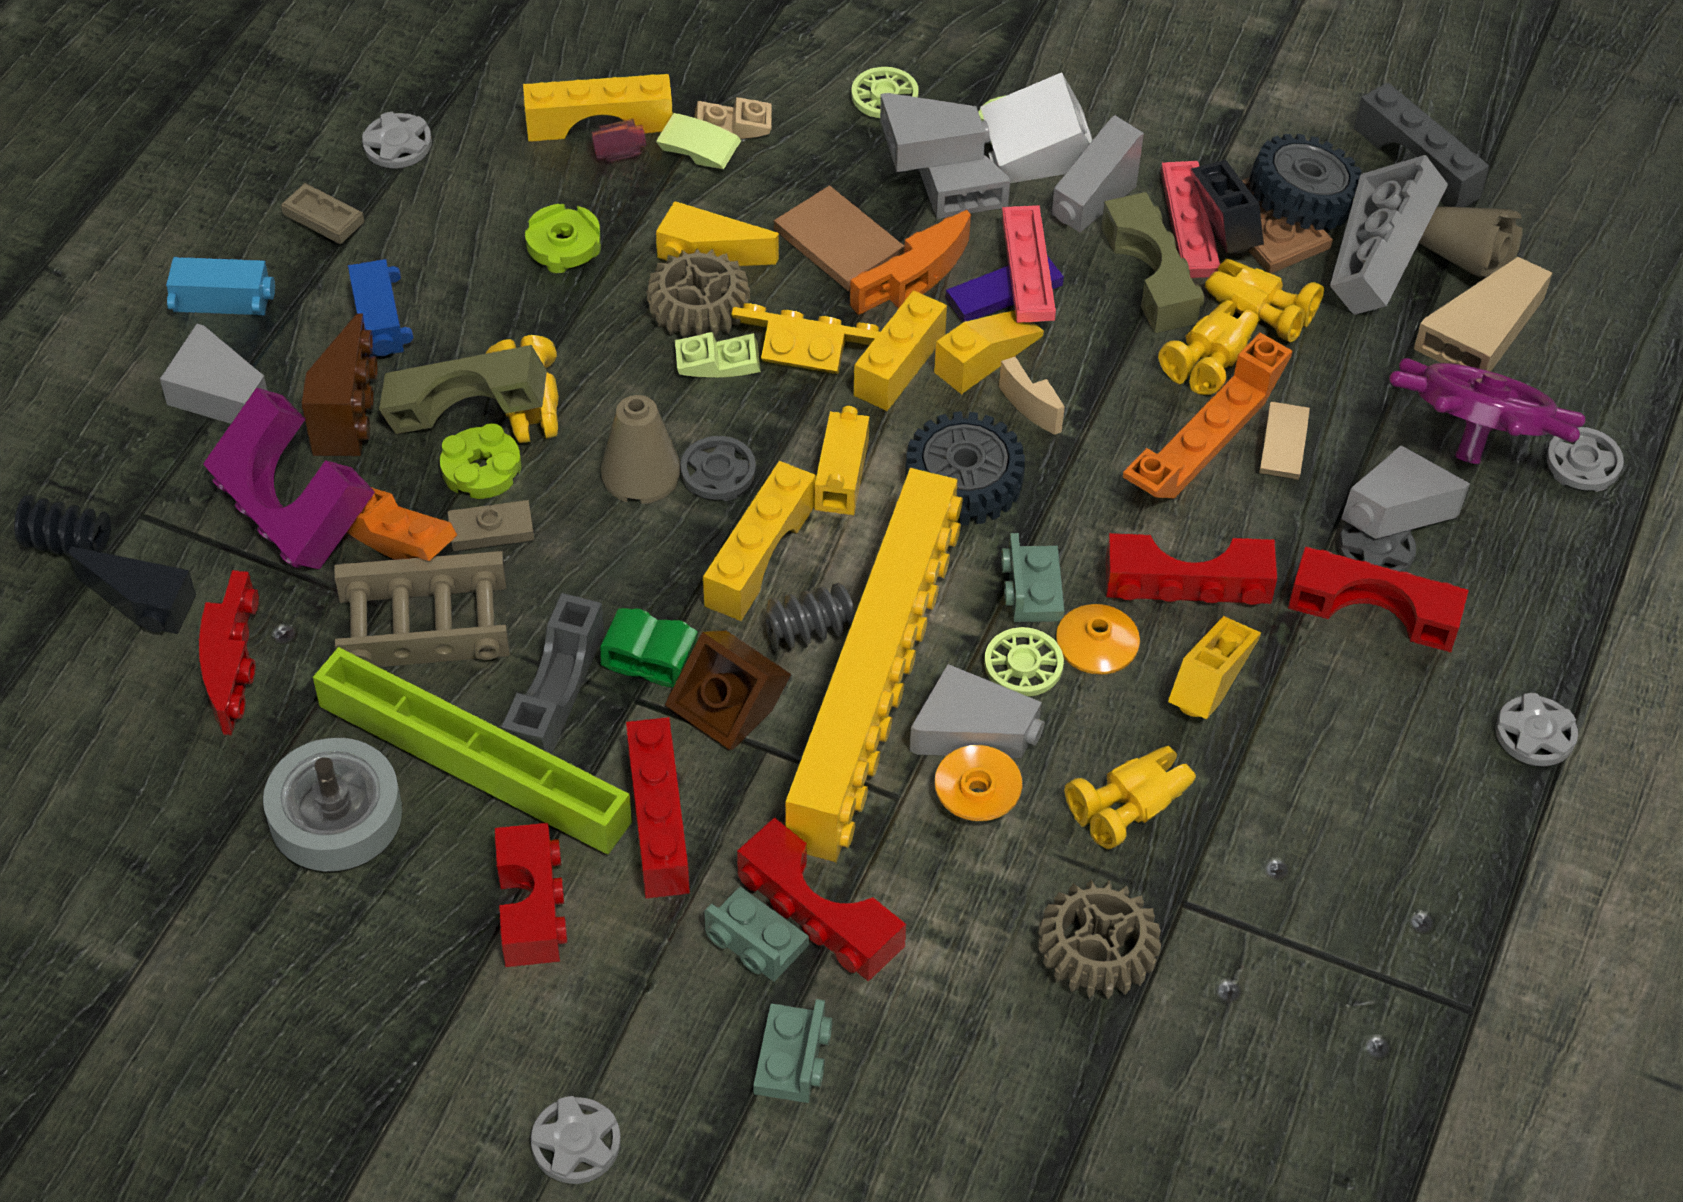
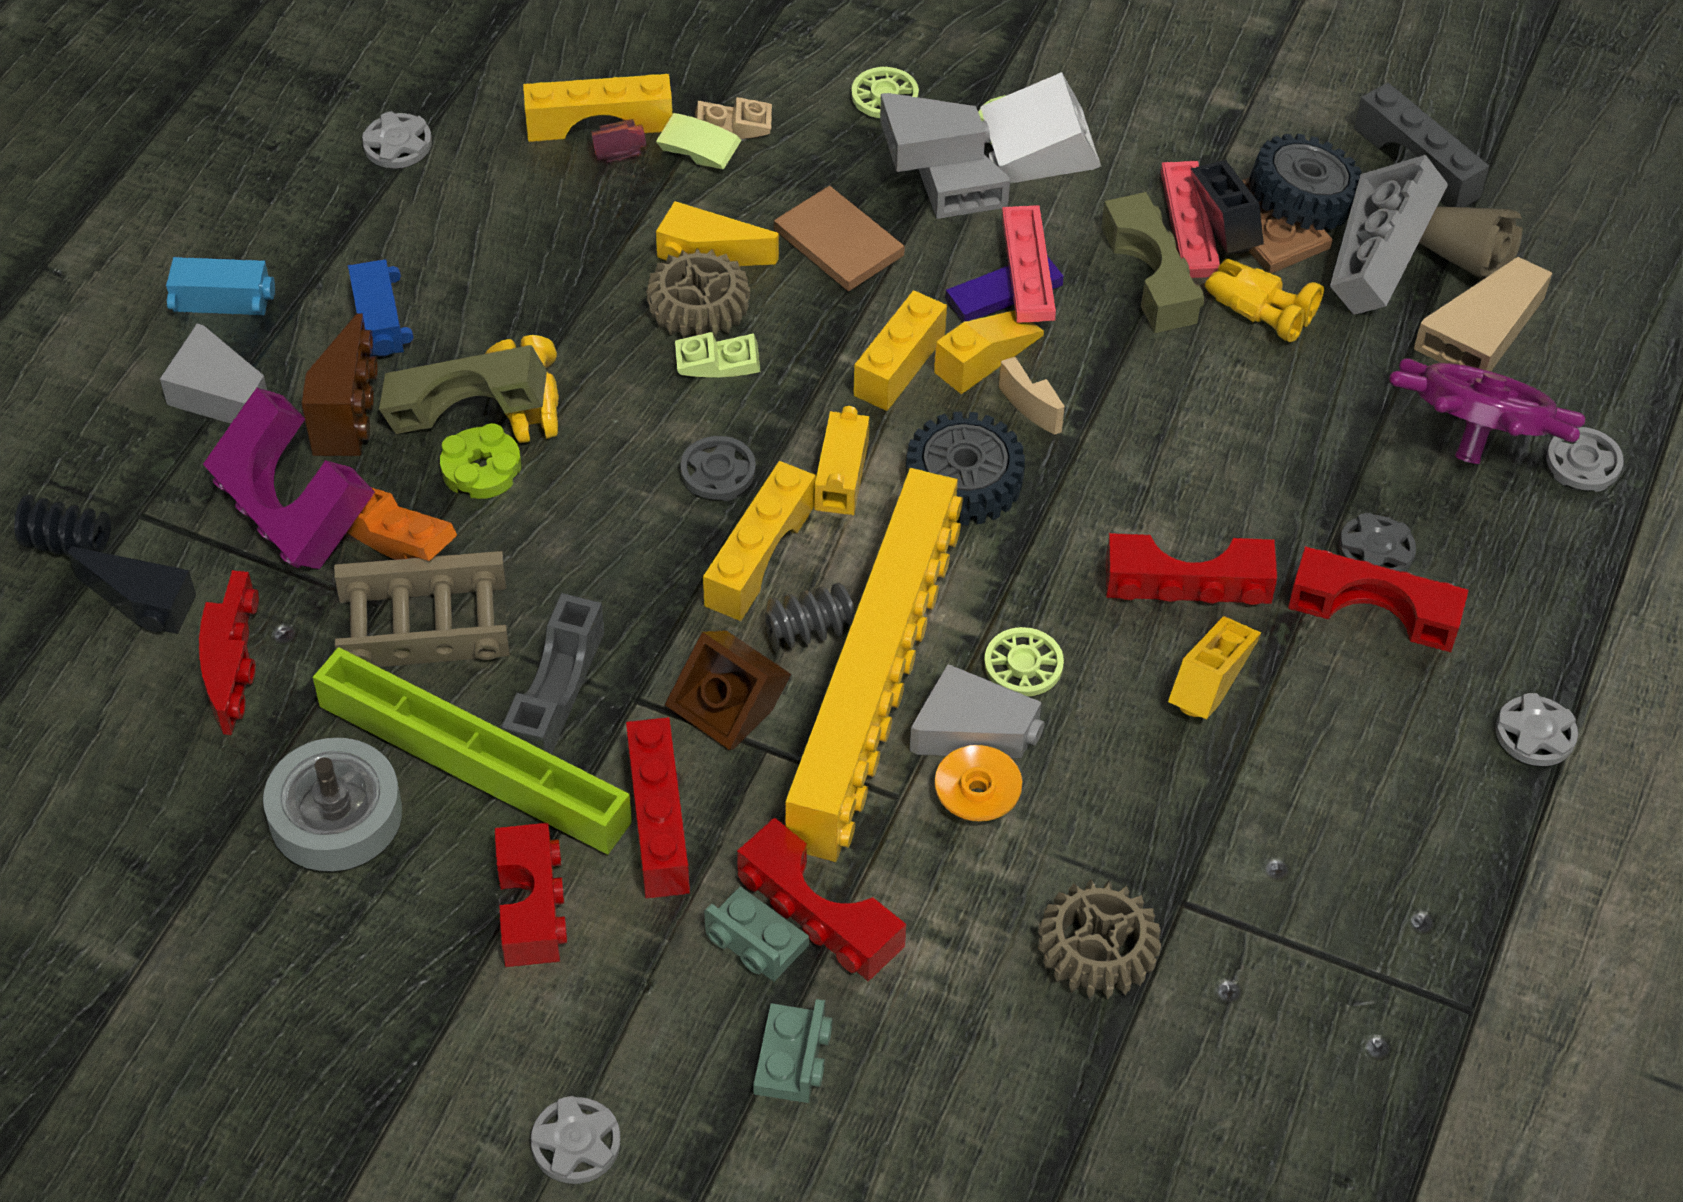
(322, 213): dark tan plate -> none
(491, 525): dark tan plate -> none
(567, 252): lime plate -> none
(639, 453): dark tan cone -> none
(647, 646): green brick -> none
(803, 341): yellow bracket -> none
(924, 263): orange slope -> none
(1034, 582): sand green bracket -> none
(1093, 650): light orange dish -> none
(1101, 173): light grey slope -> none
(1139, 784): yellow piece -> none
(1214, 336): yellow piece -> none
(1215, 424): orange slope -> none
(1284, 440): tan slope -> none
(1404, 495): light grey slope -> none

